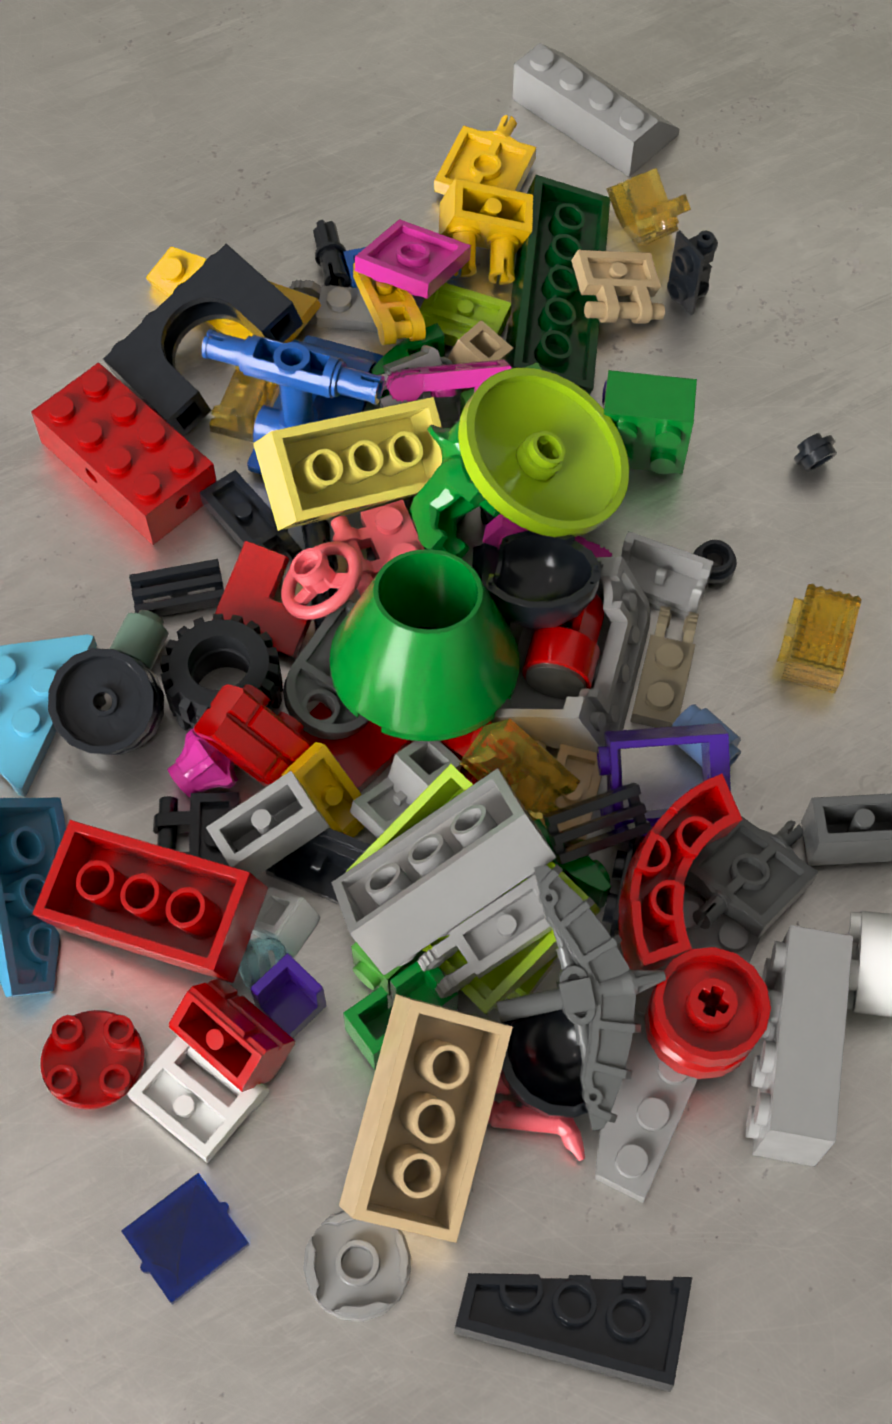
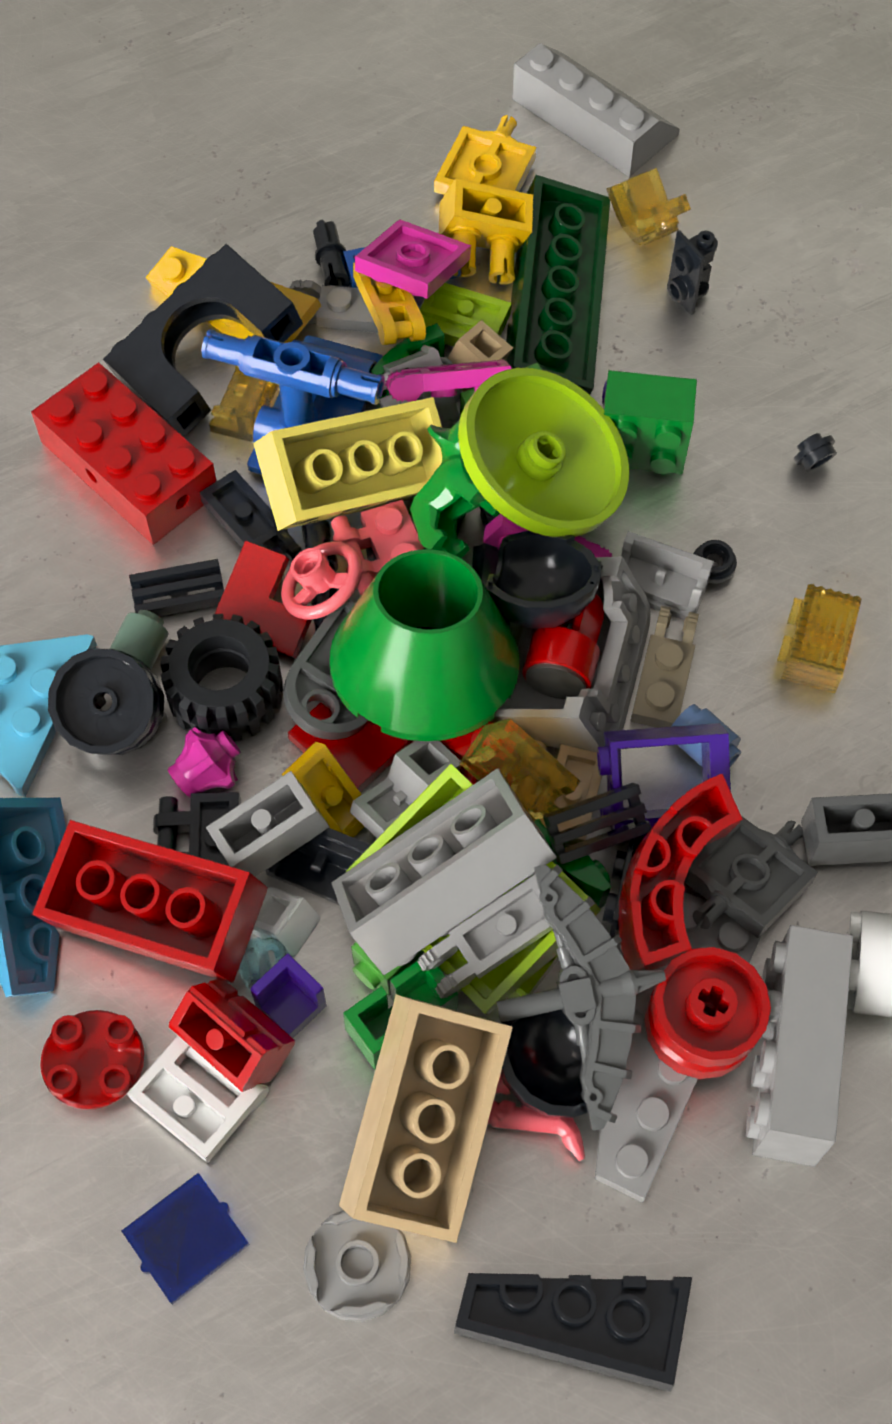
(251, 733): red brick -> none
(614, 275): tan plate -> none

